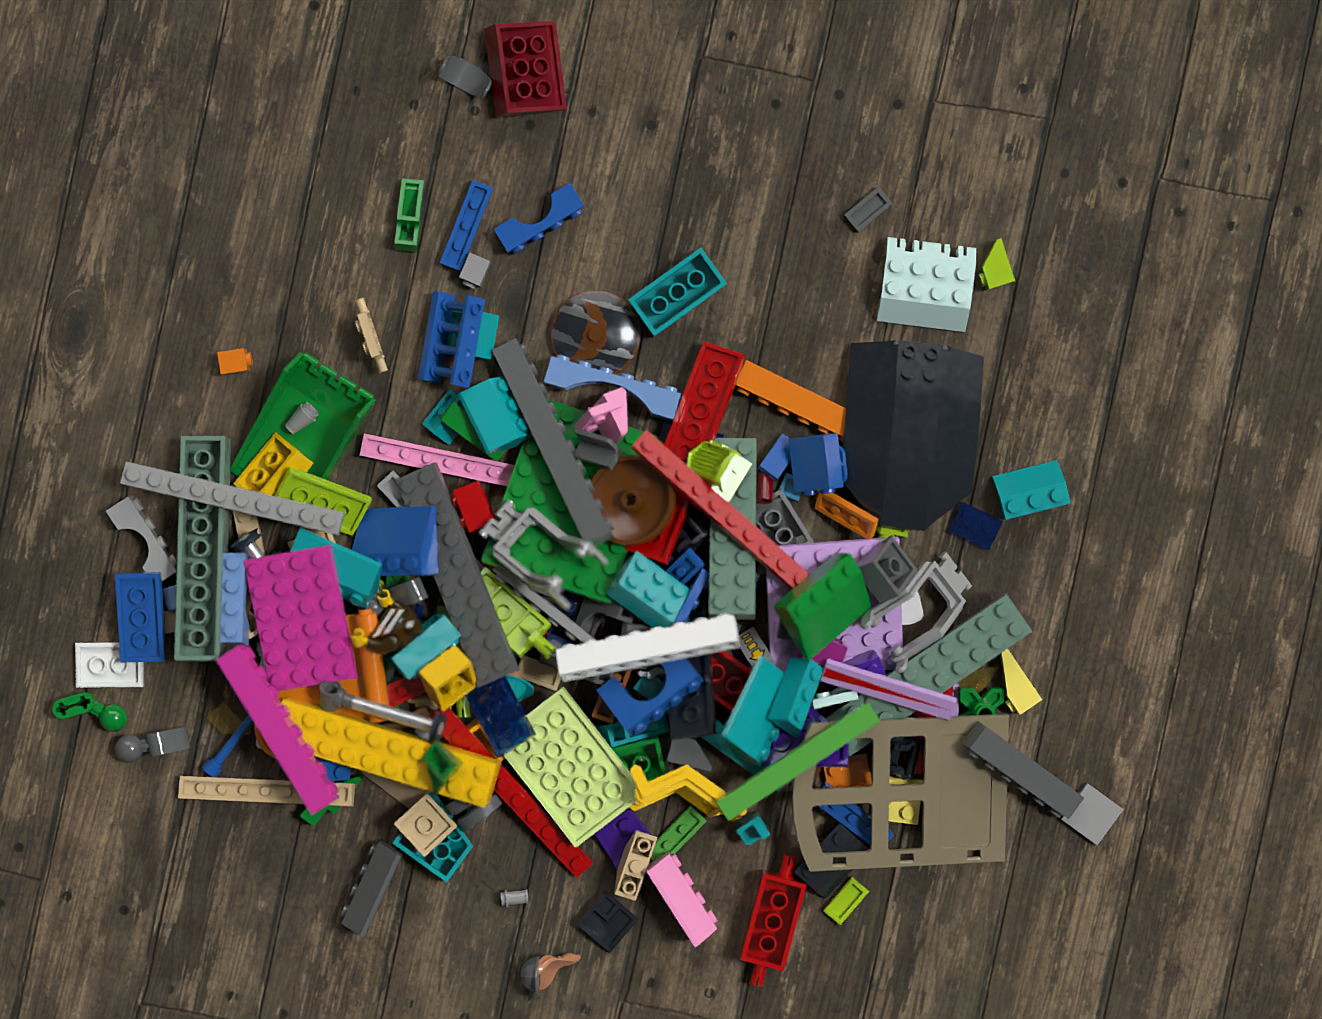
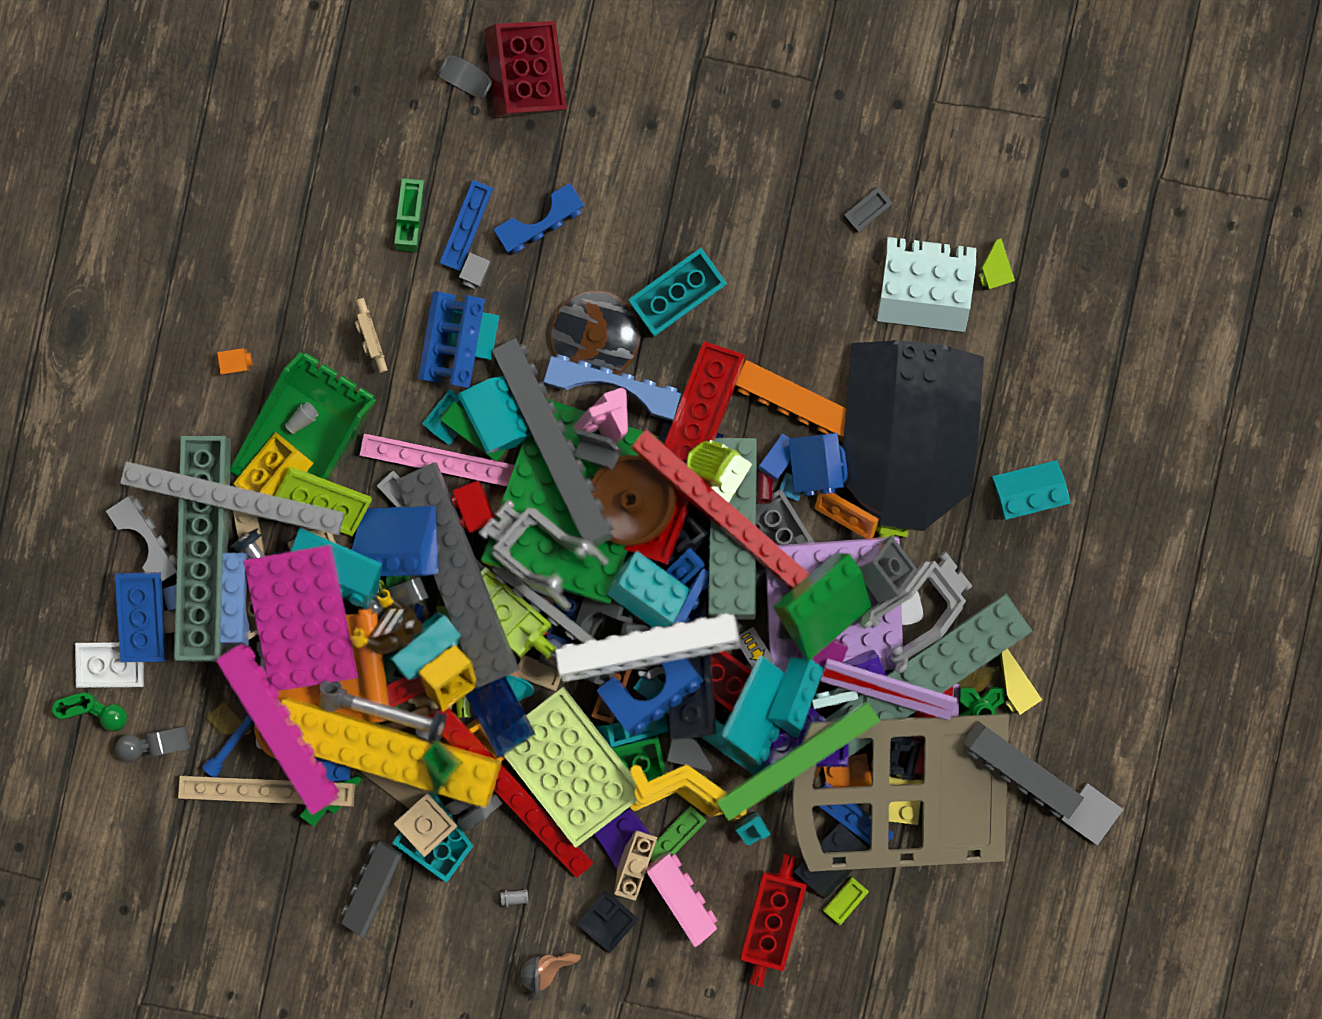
(975, 525): clear blue plate -> none

